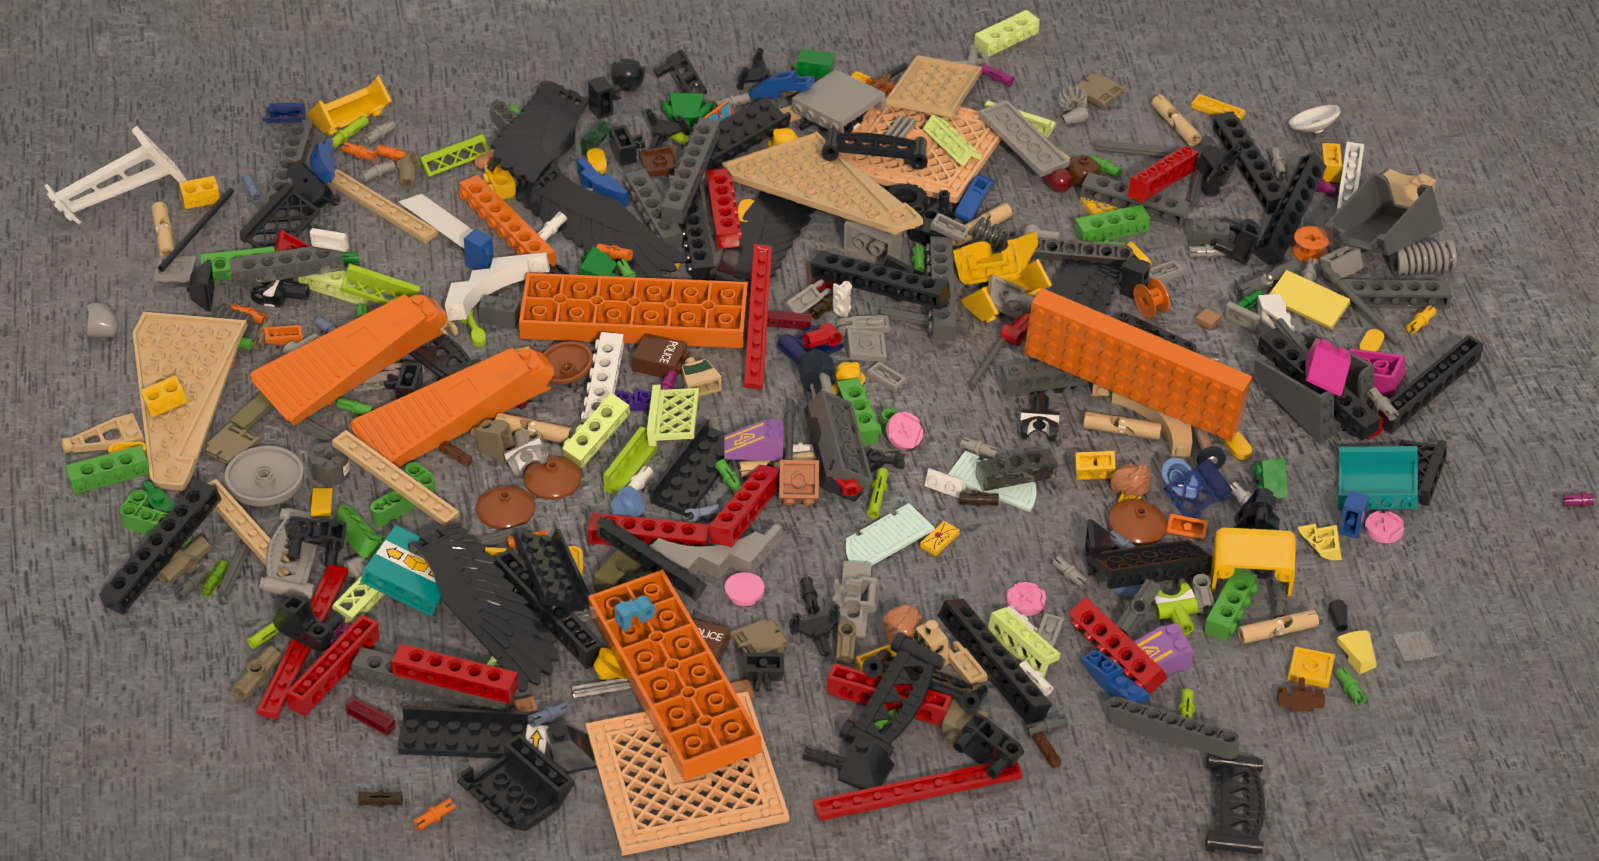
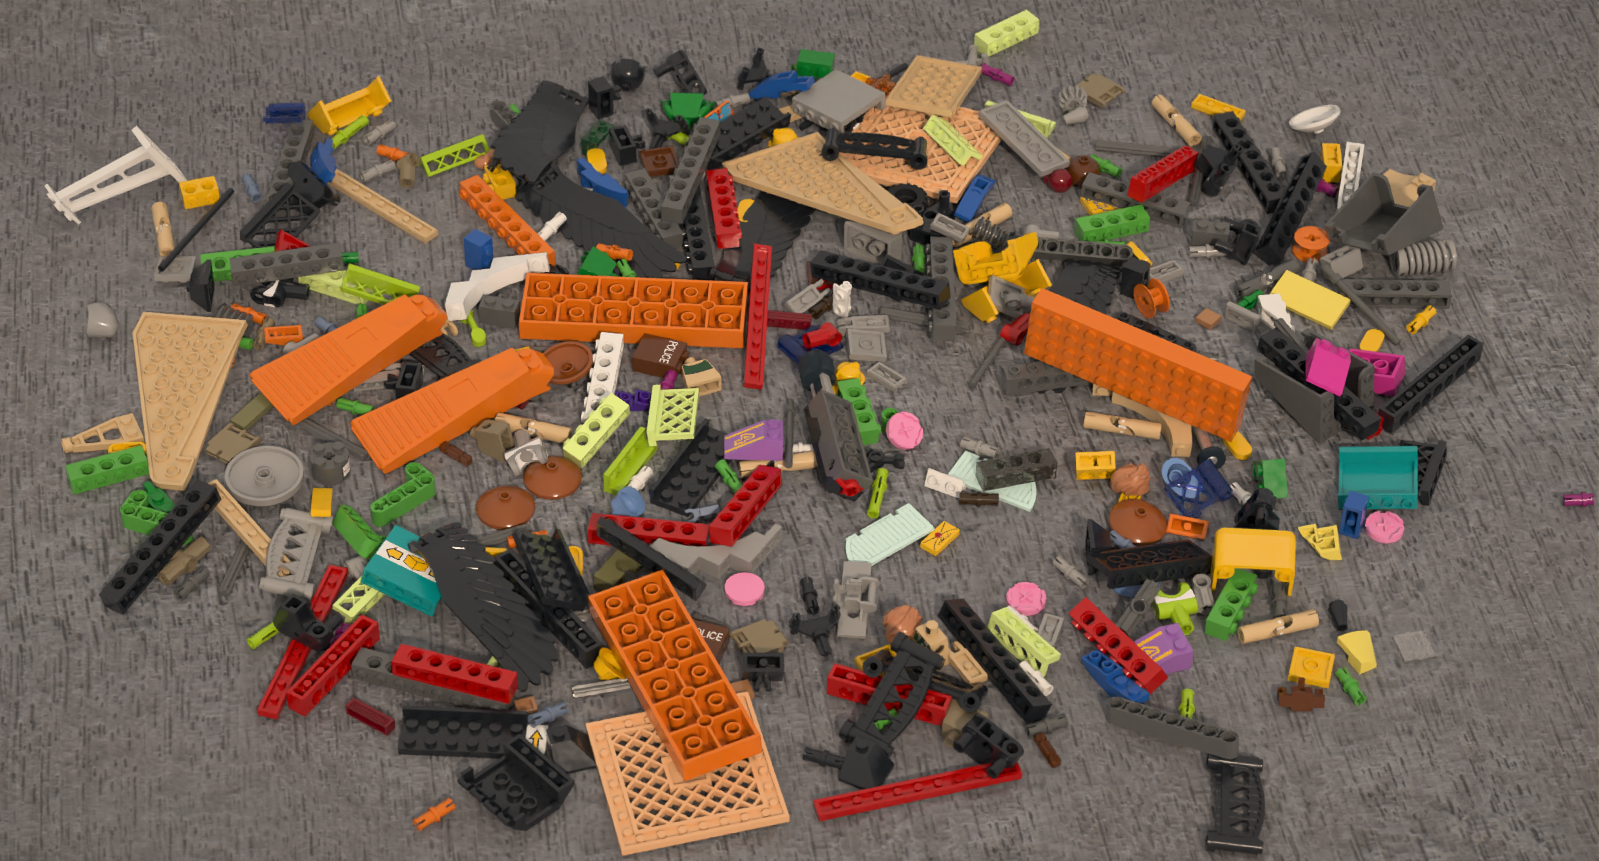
(163, 396): yellow brick -> none
(214, 578): clear neon green pin -> none
(256, 673): dark tan piece -> none
(320, 532): black piece -> none
(329, 239): white tile -> none
(360, 151): orange pin -> none
(380, 798): dark brown pin -> none
(395, 478): tan plate -> none
(437, 218): white sticker -> none
(640, 607): dark azure leg -> none
(799, 482): nougat plate -> none
(846, 642): dark tan piece -> none
(898, 126): light grey tile -> none
(1039, 419): black connector -> none
(1382, 403): light grey pin -> none

